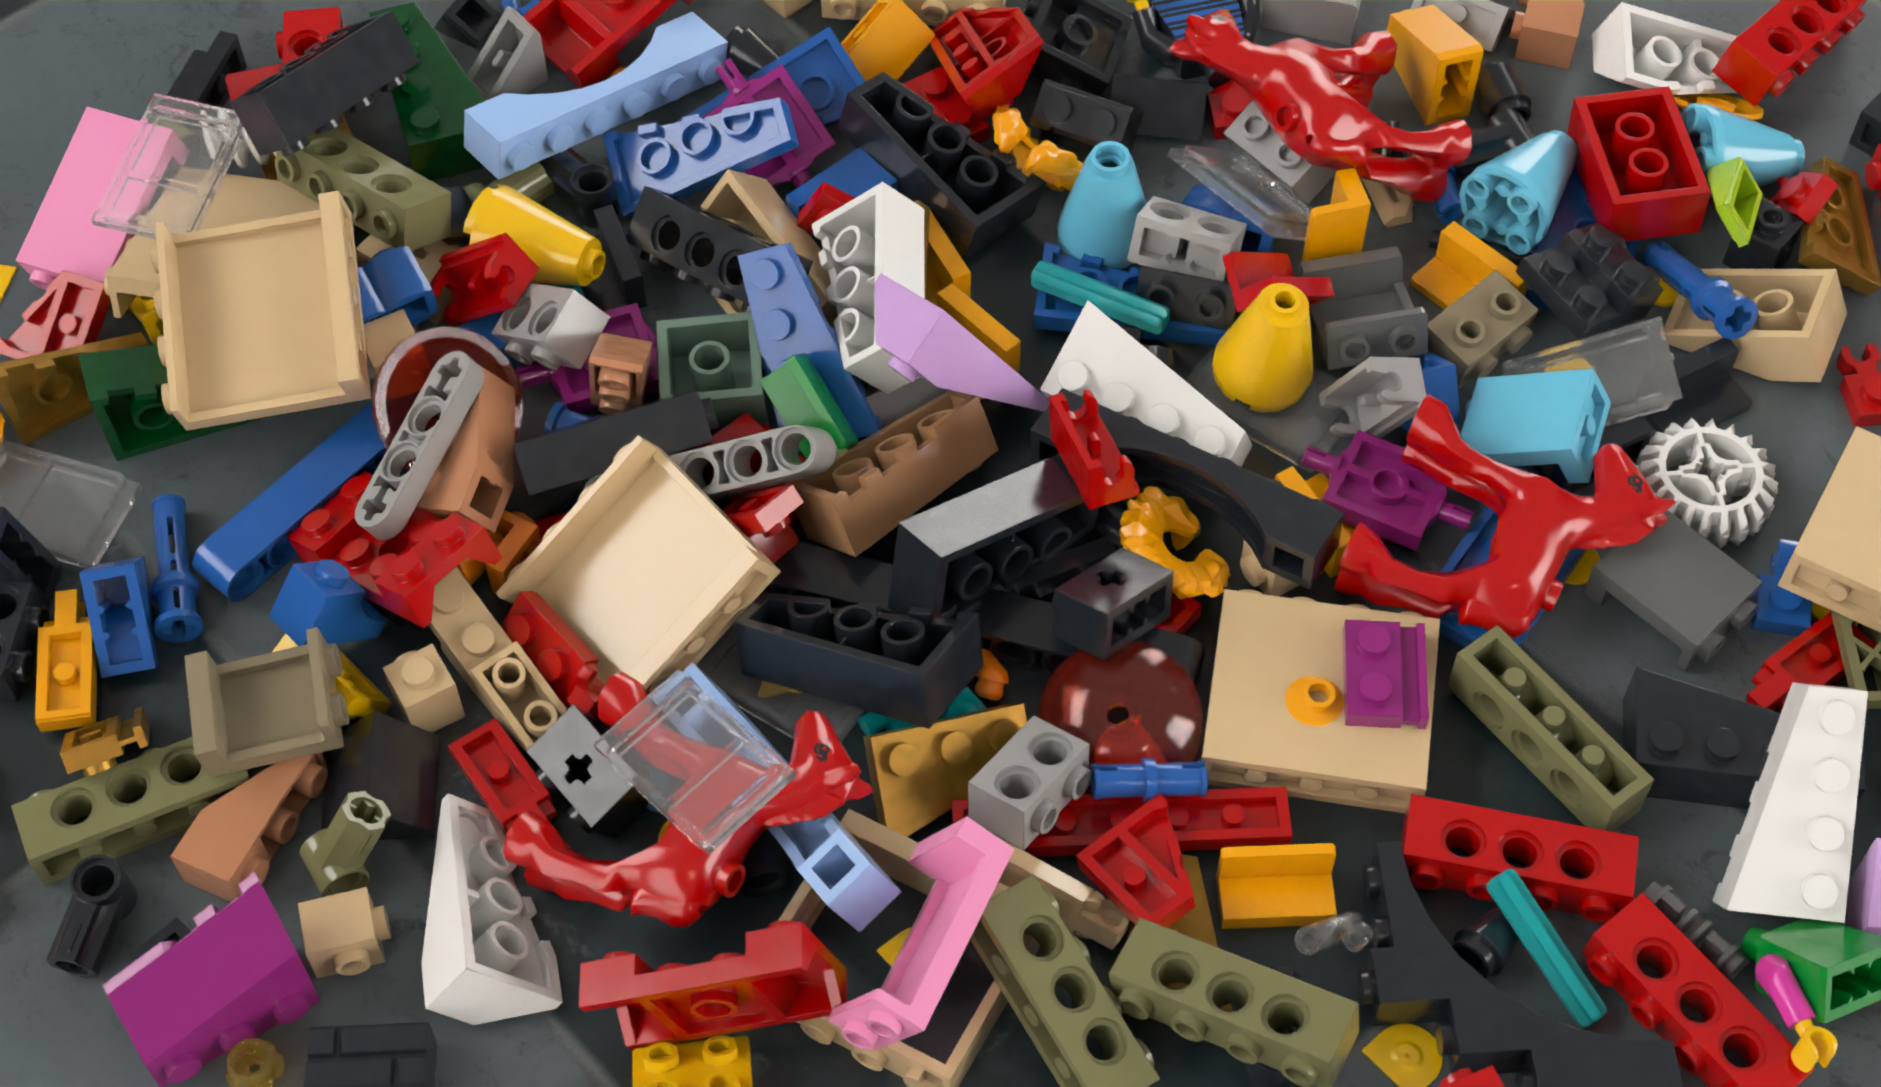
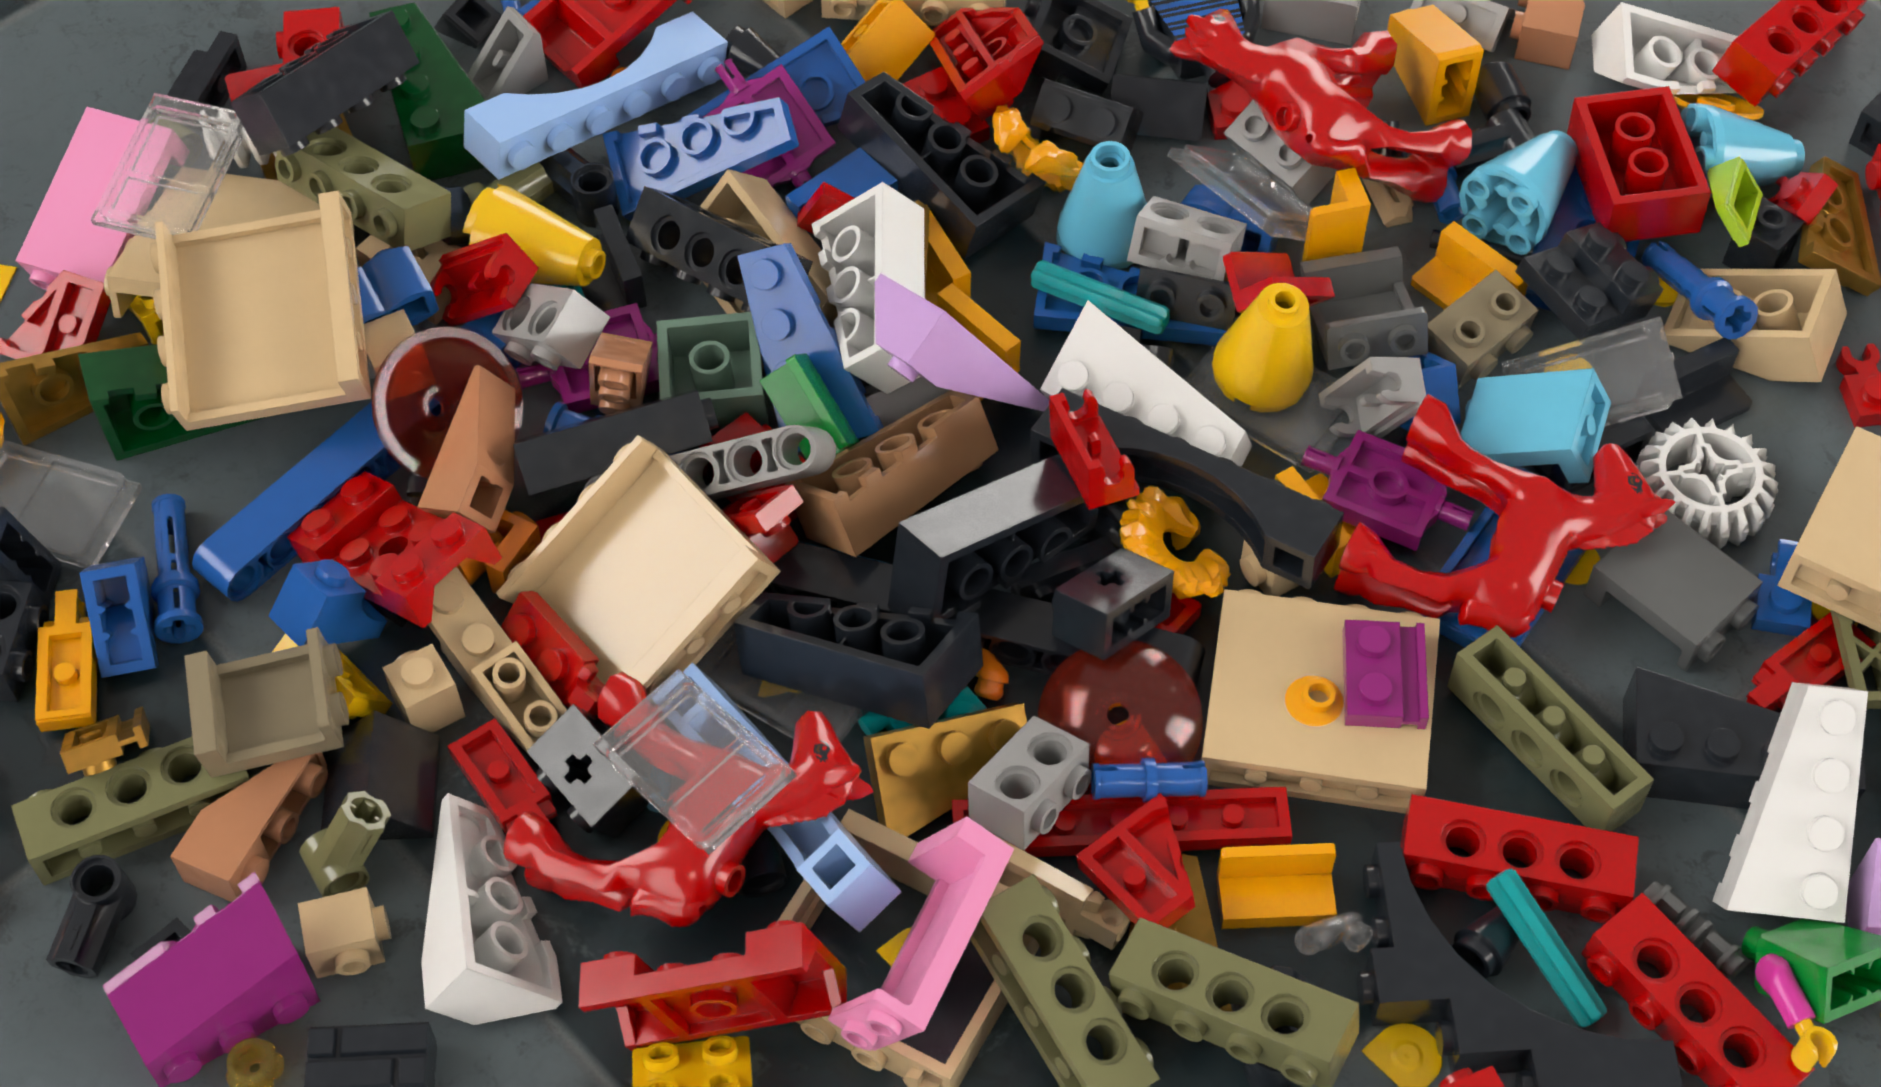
(380, 508): light grey beam -> none

